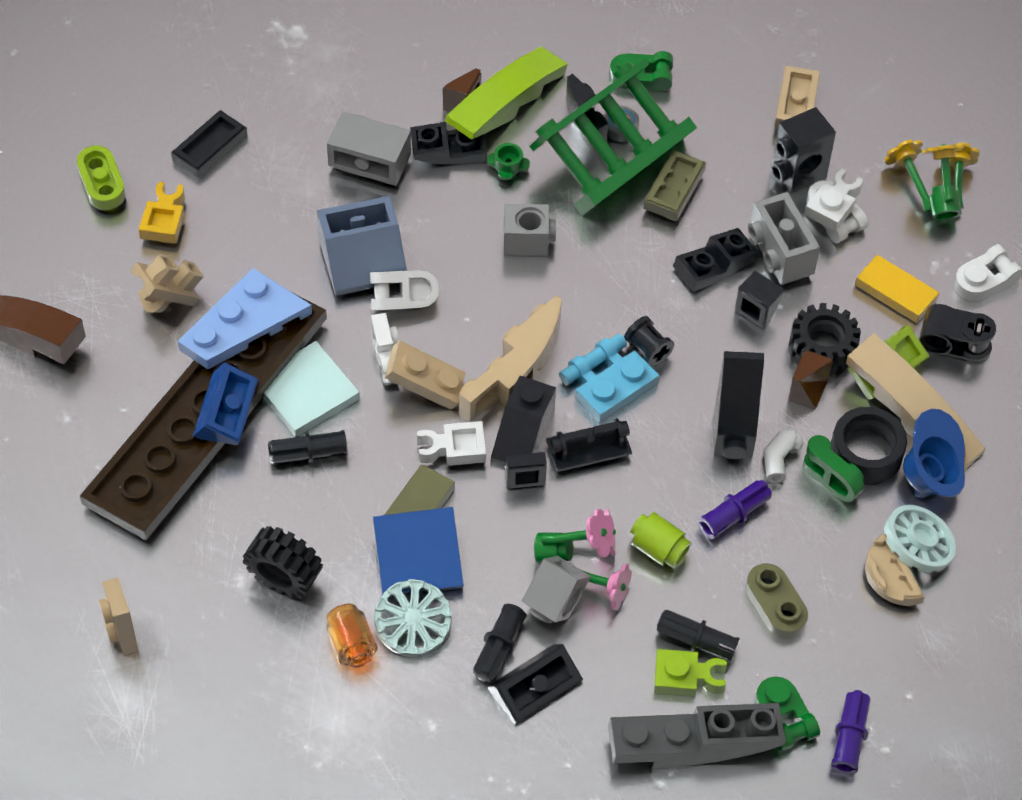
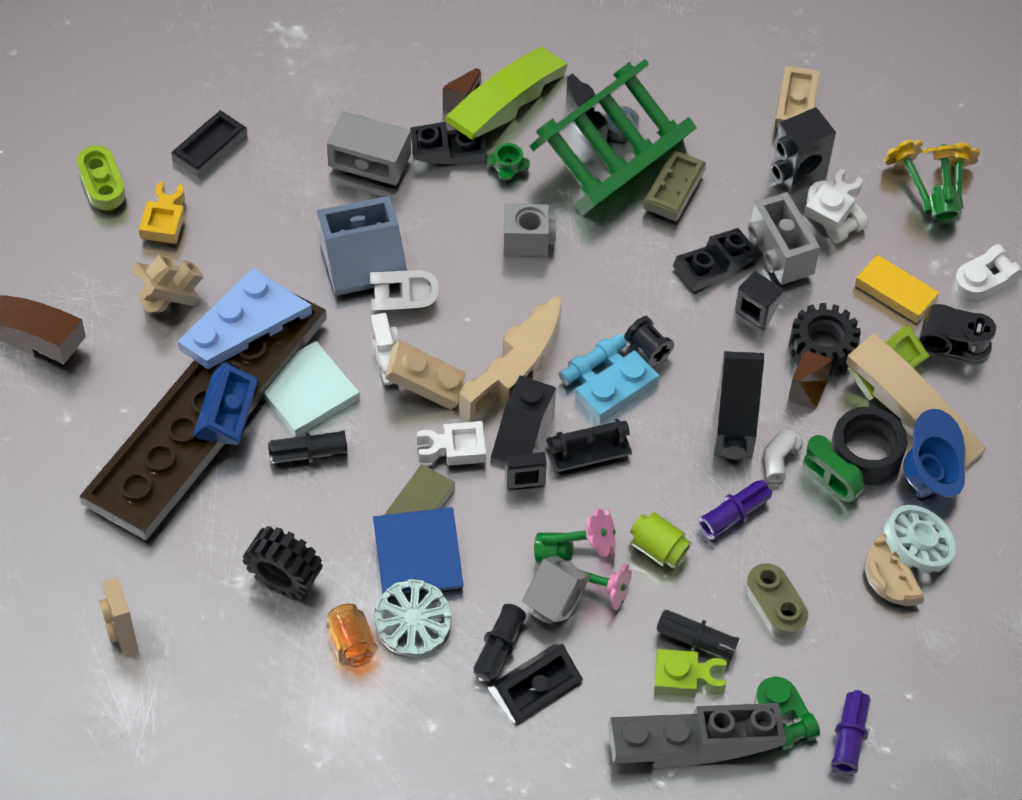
(659, 64): green plate -> none

